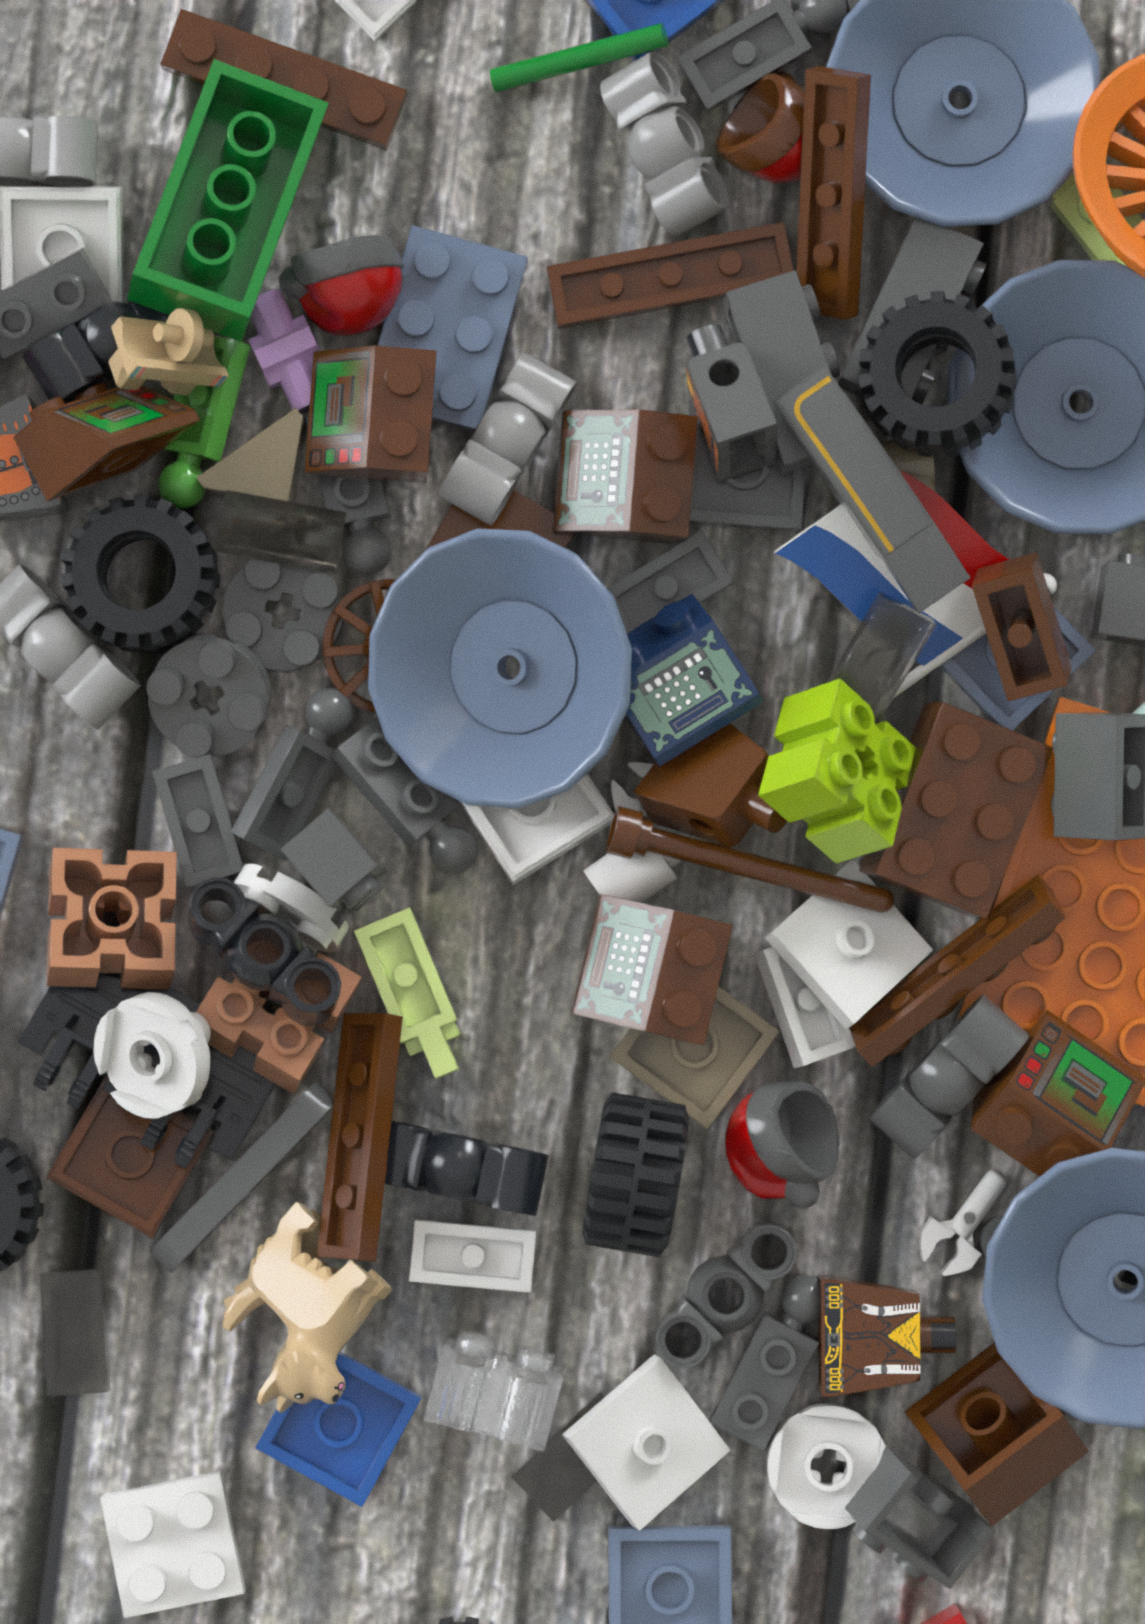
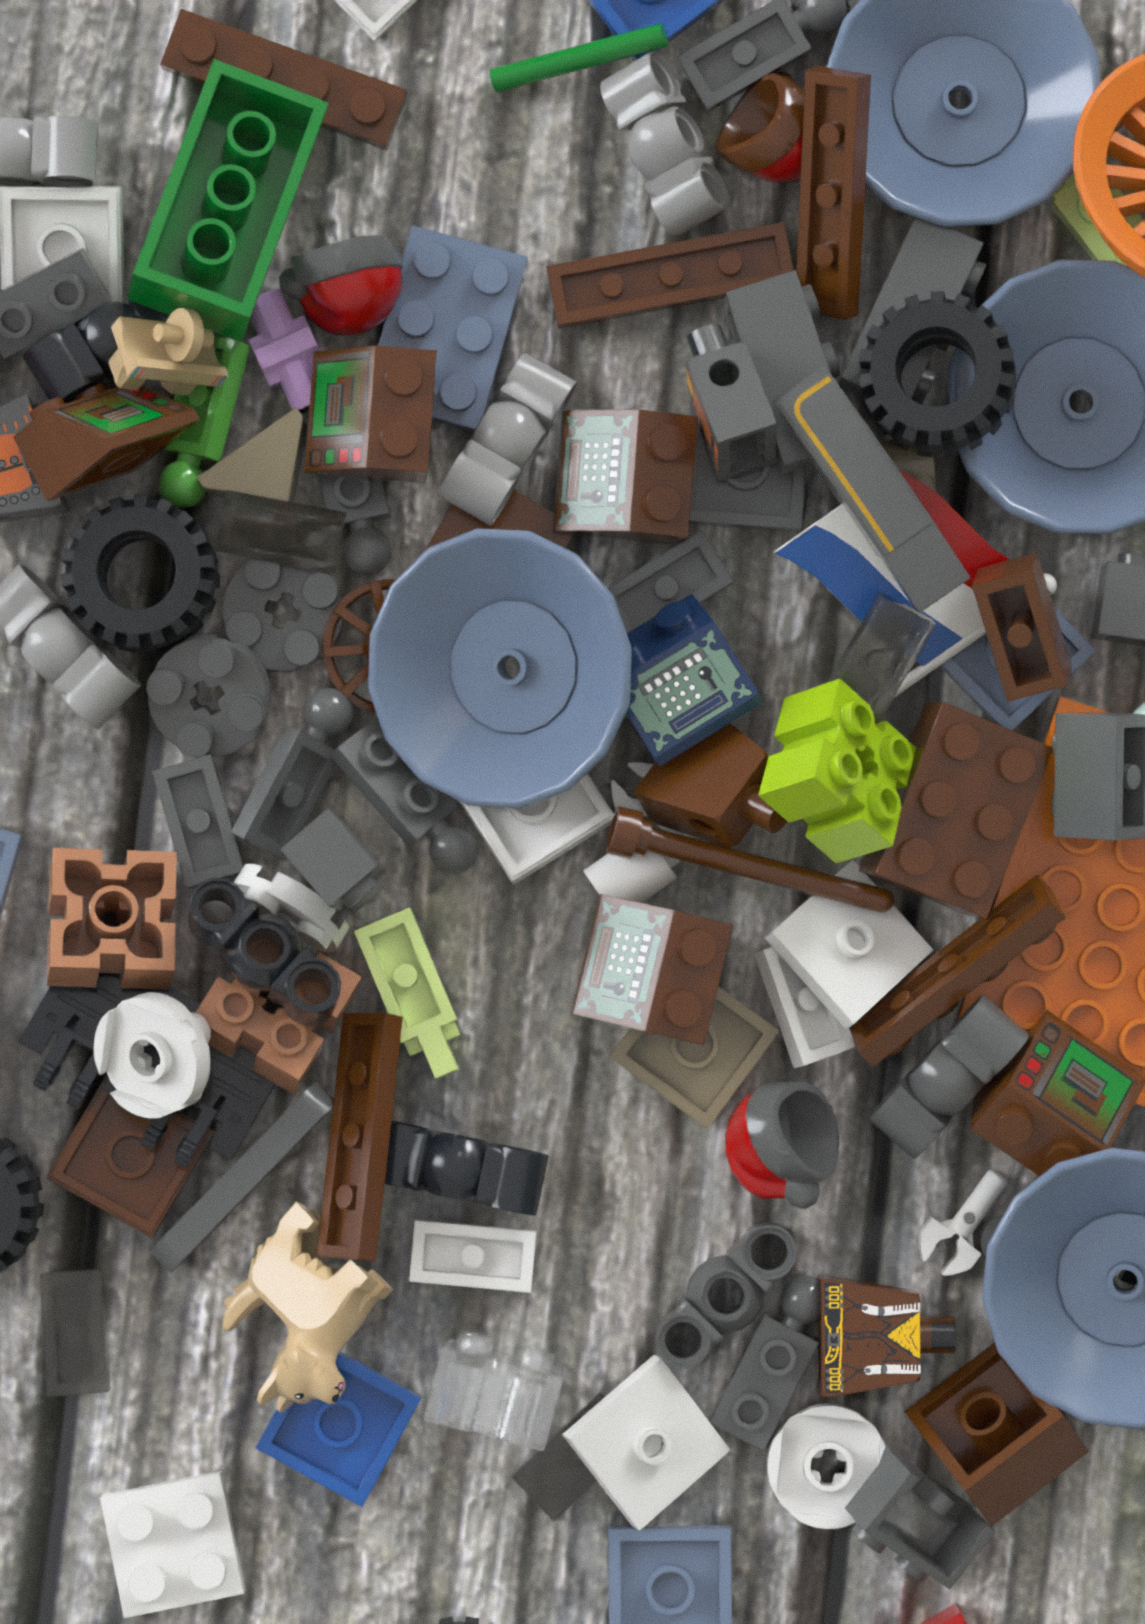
(635, 1175): black tyre -> none

